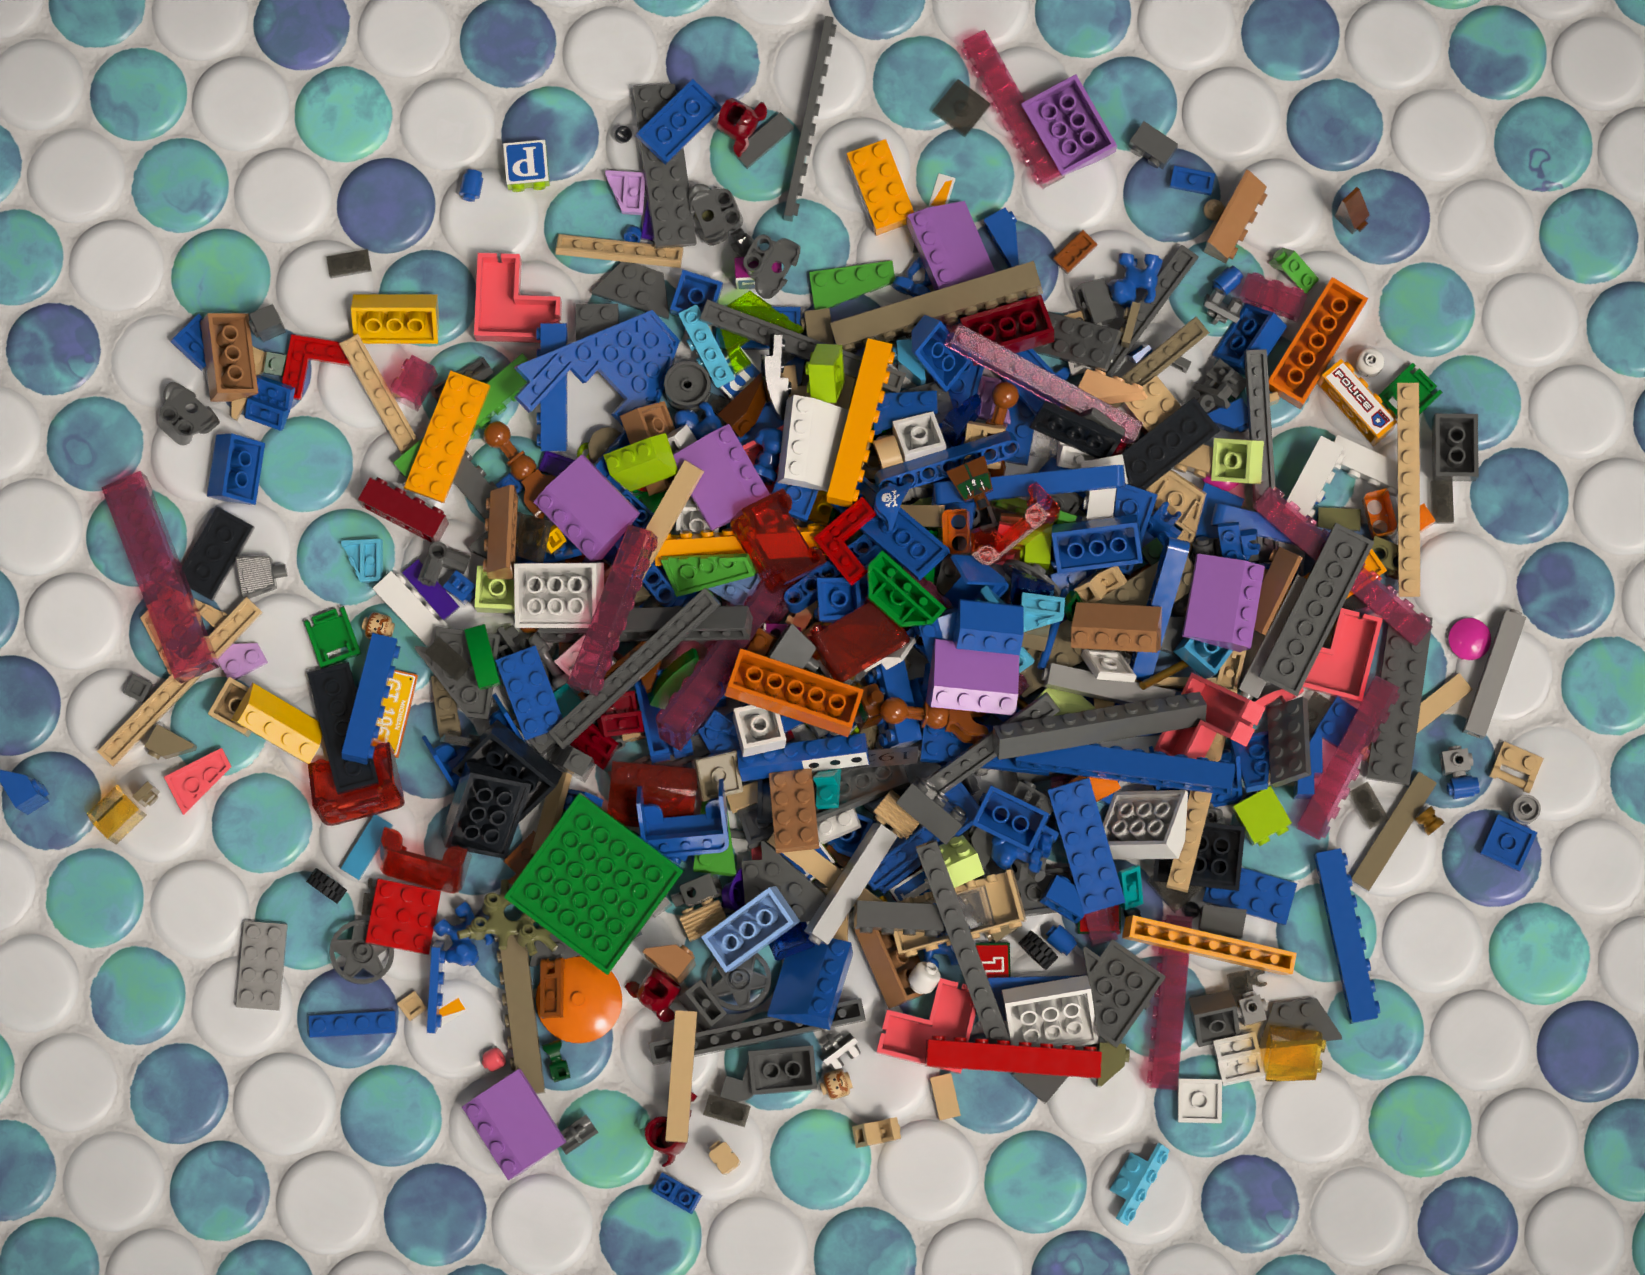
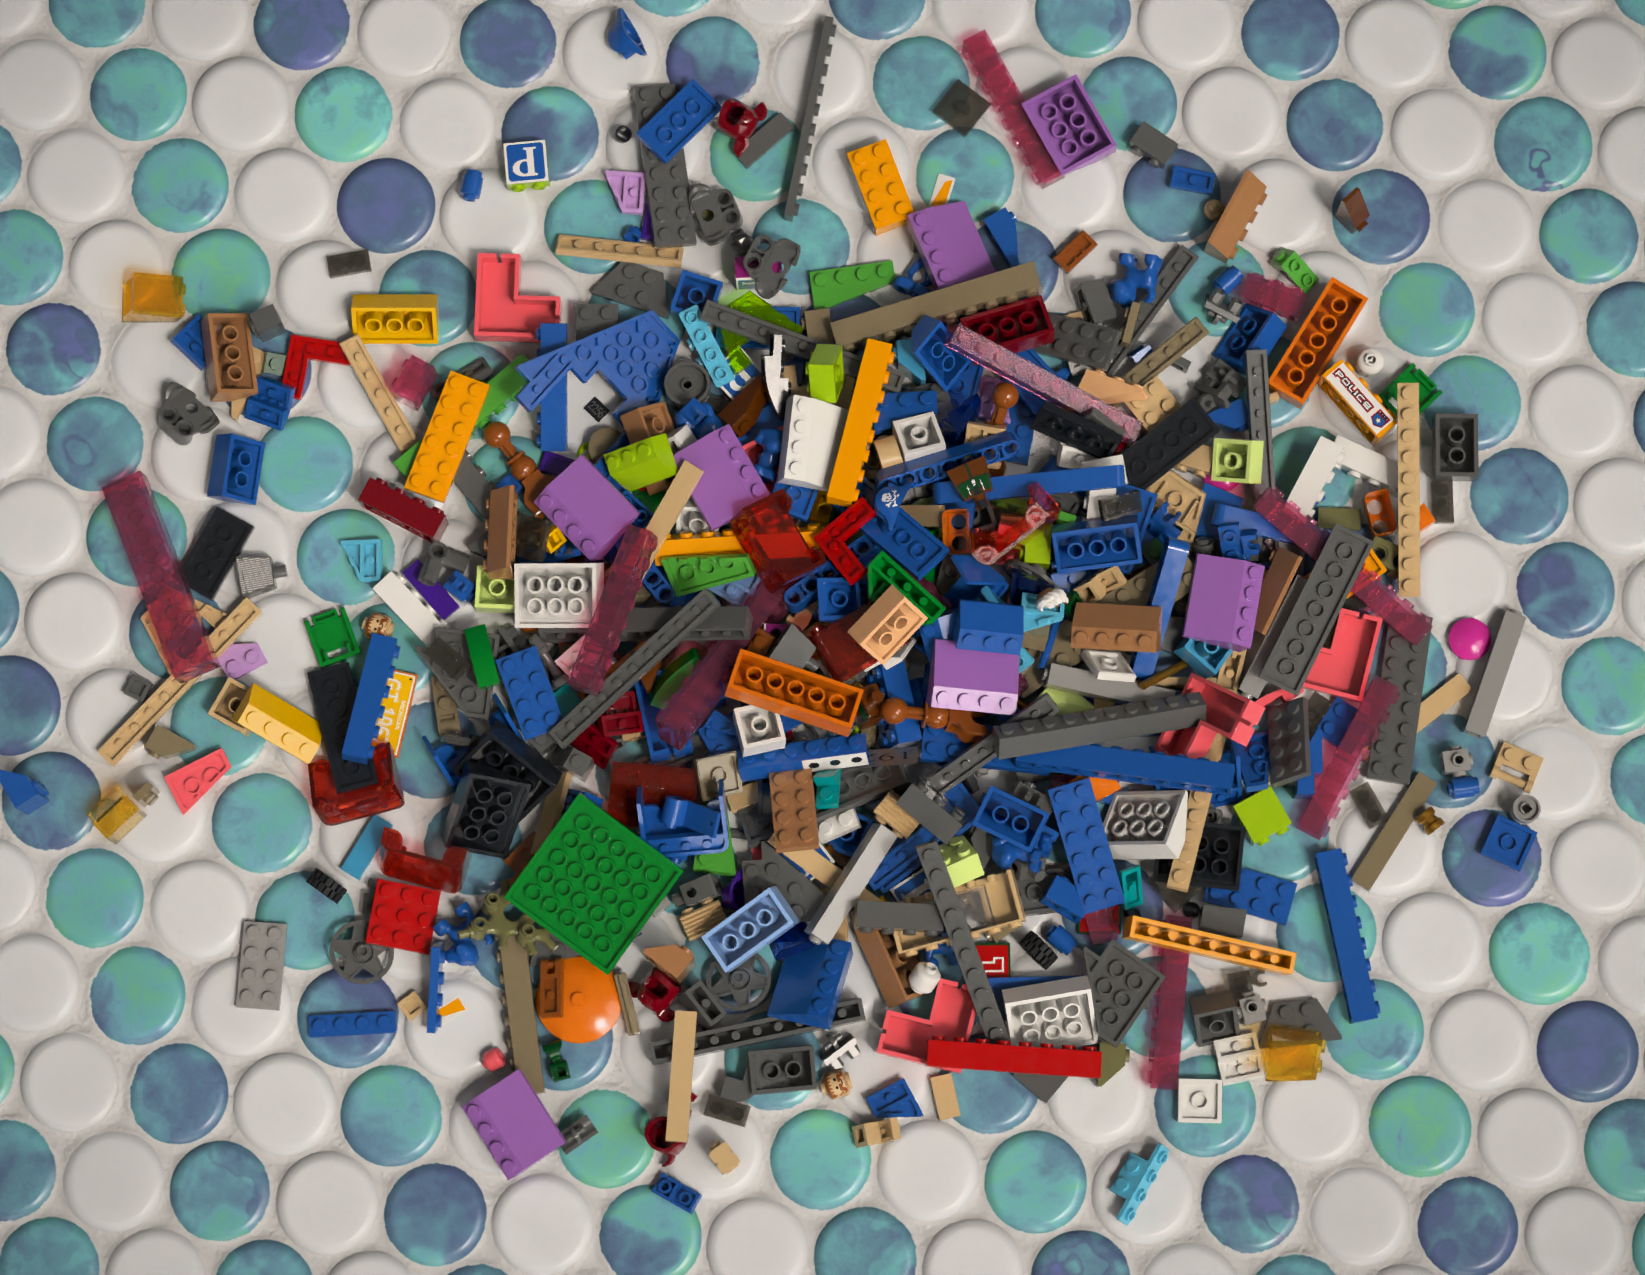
(152, 298): none -> clear yellow slope
(596, 409): none -> black sticker
(624, 37): none -> blue hat
(627, 1004): none -> dark tan axle
(686, 813): none -> blue door
(694, 411): none -> blue plate
(887, 624): none -> light nougat slope
(894, 1102): none -> blue wing
(1050, 598): none -> white hair
(1120, 505): none -> clear smoke plate

